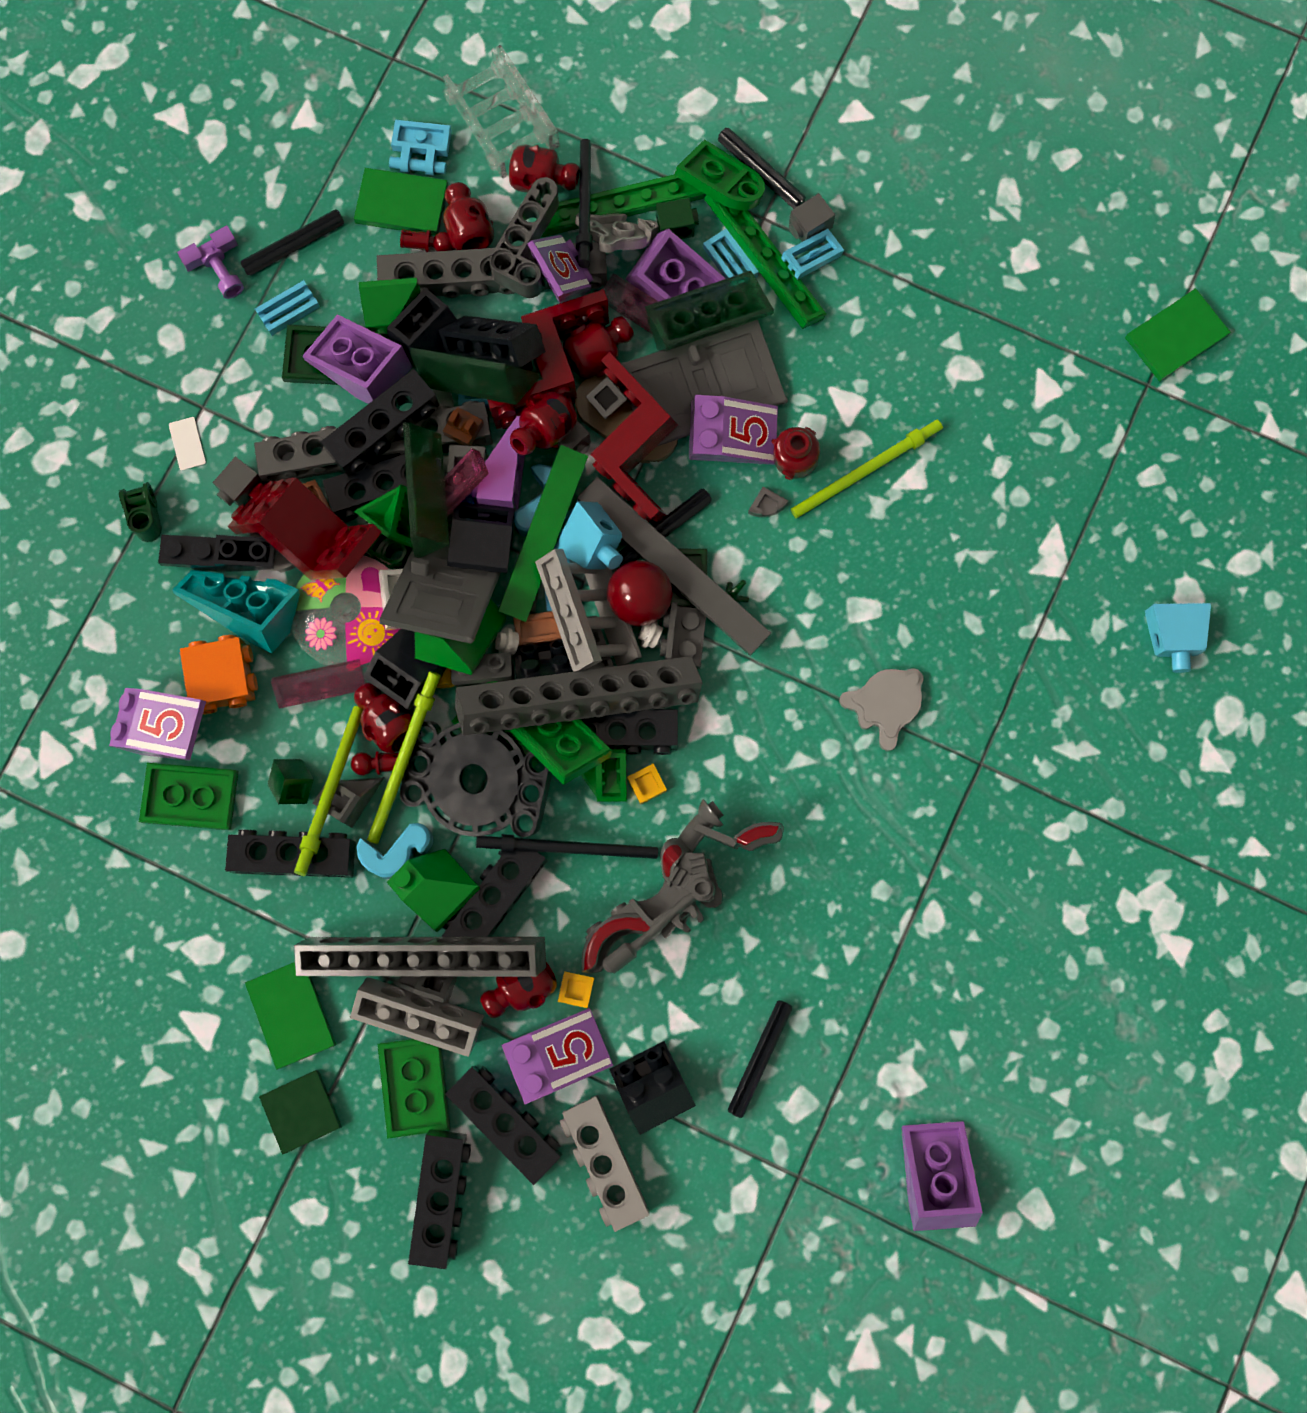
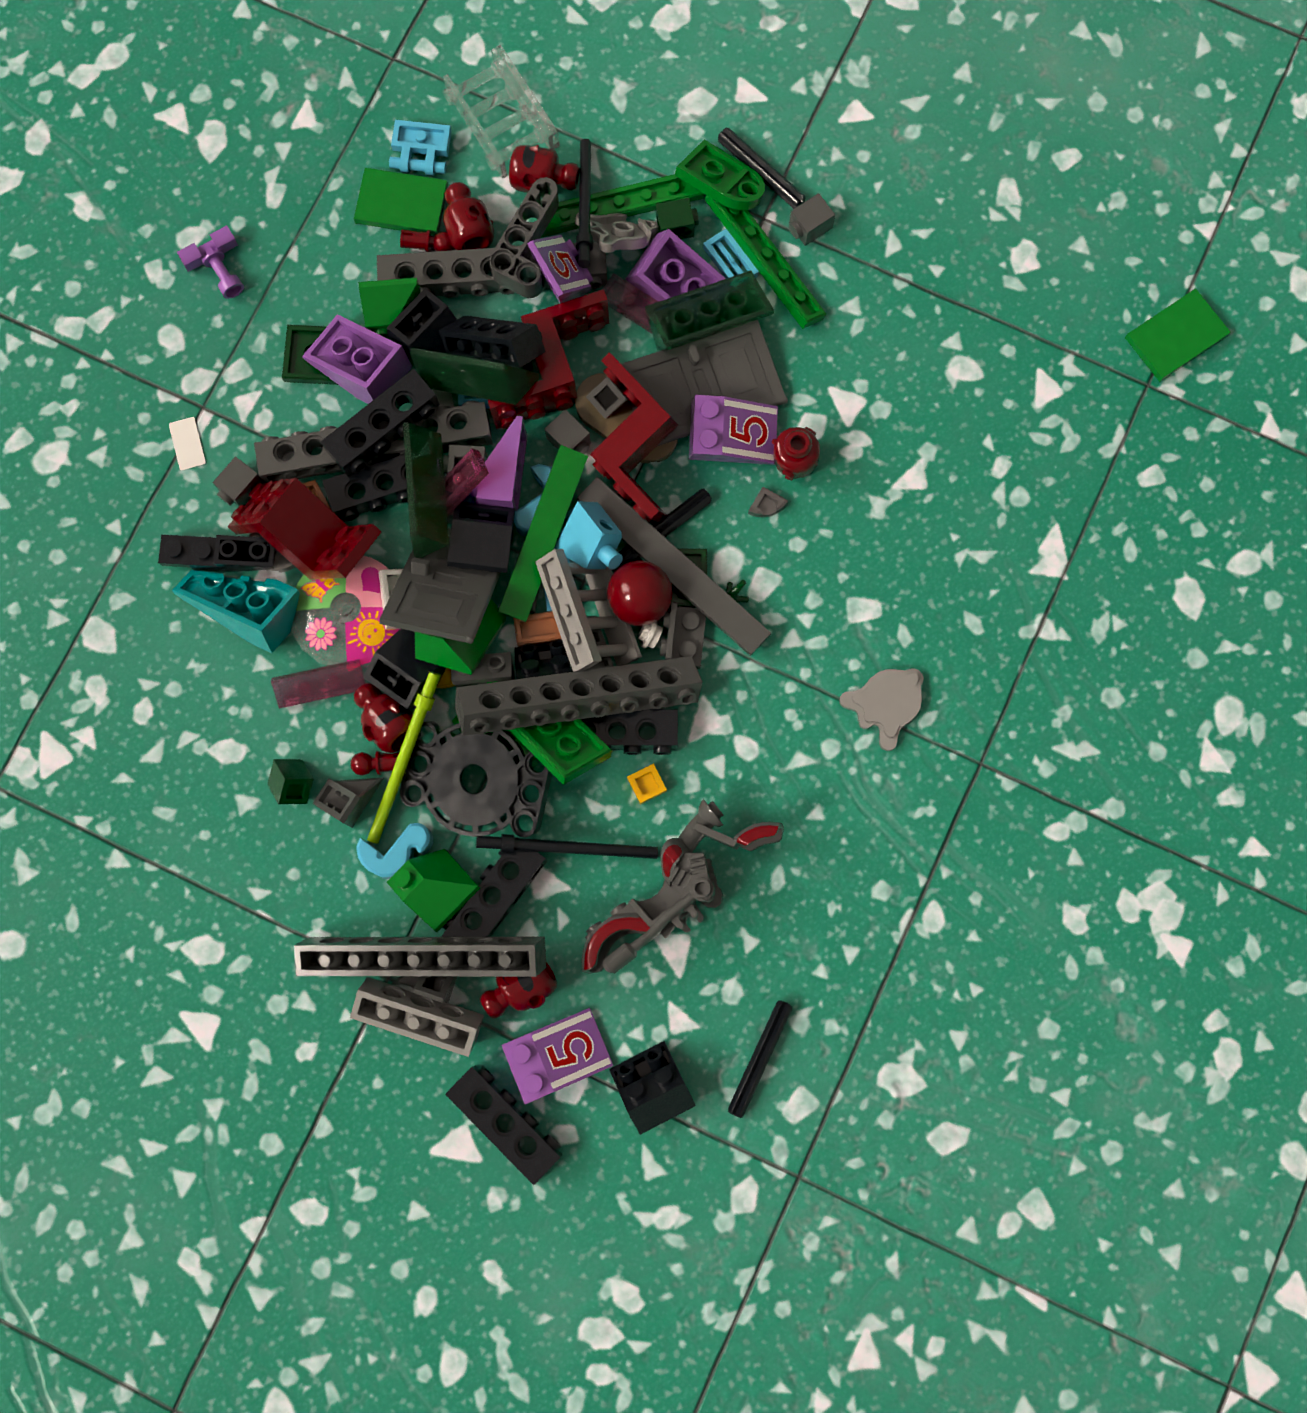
(141, 506): dark green piece -> none
(157, 724): slope -> none
(188, 796): green tile -> none
(219, 672): orange brick -> none
(242, 859): black brick -> none
(285, 303): medium azure tile -> none
(290, 1015): green tile -> none
(292, 242): black axle -> none
(300, 1111): dark green tile -> none
(311, 842): lime bar -> none
(384, 548): dark green piece -> none
(390, 515): green slope -> none
(413, 1088): green tile -> none
(424, 1247): black brick -> none
(463, 427): reddish brown tile -> none
(507, 641): white plate -> none
(543, 423): dark red piece -> none
(576, 989): yellow tile -> none
(593, 342): dark red piece -> none
(609, 778): green slope -> none
(632, 1206): light grey brick -> none
(795, 265): medium azure tile -> none
(913, 440): lime bar -> none
(940, 1176): medium lavender slope -> none
(1179, 631): medium azure torso -> none

